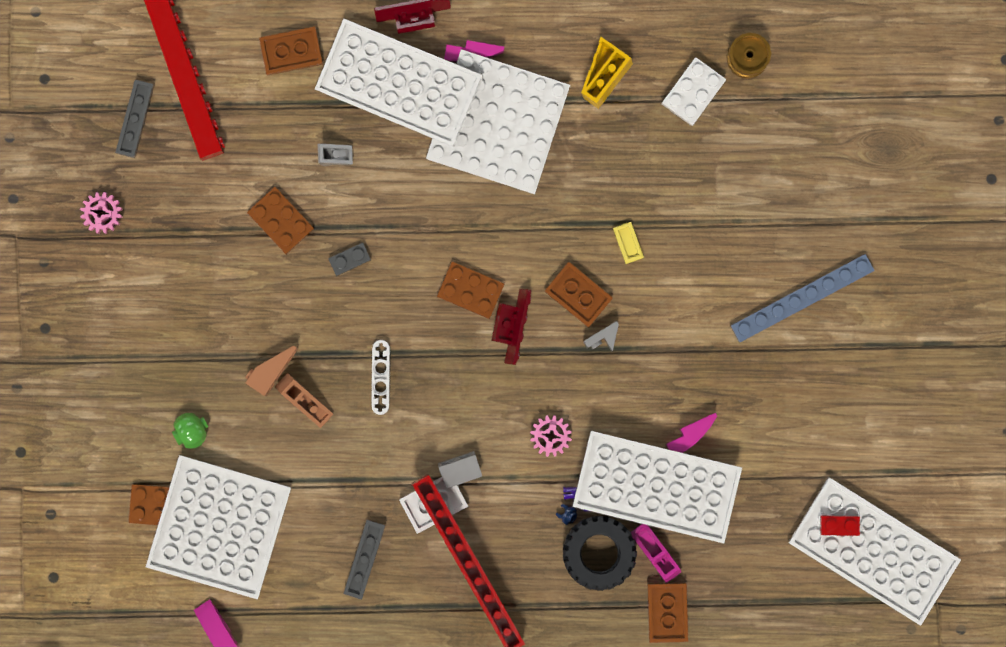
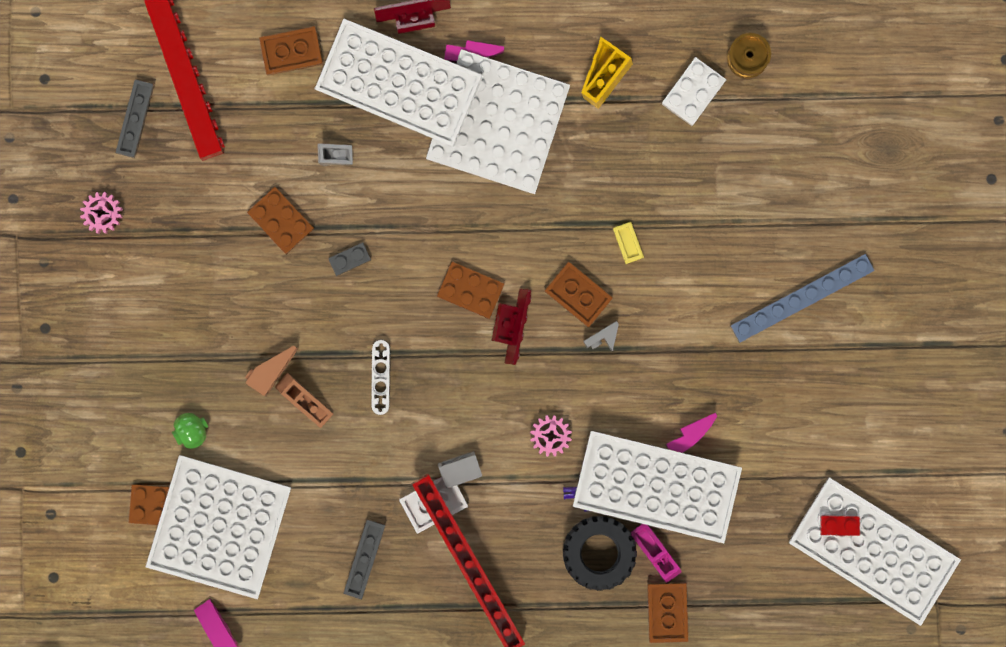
(569, 516): dark blue plate -> none

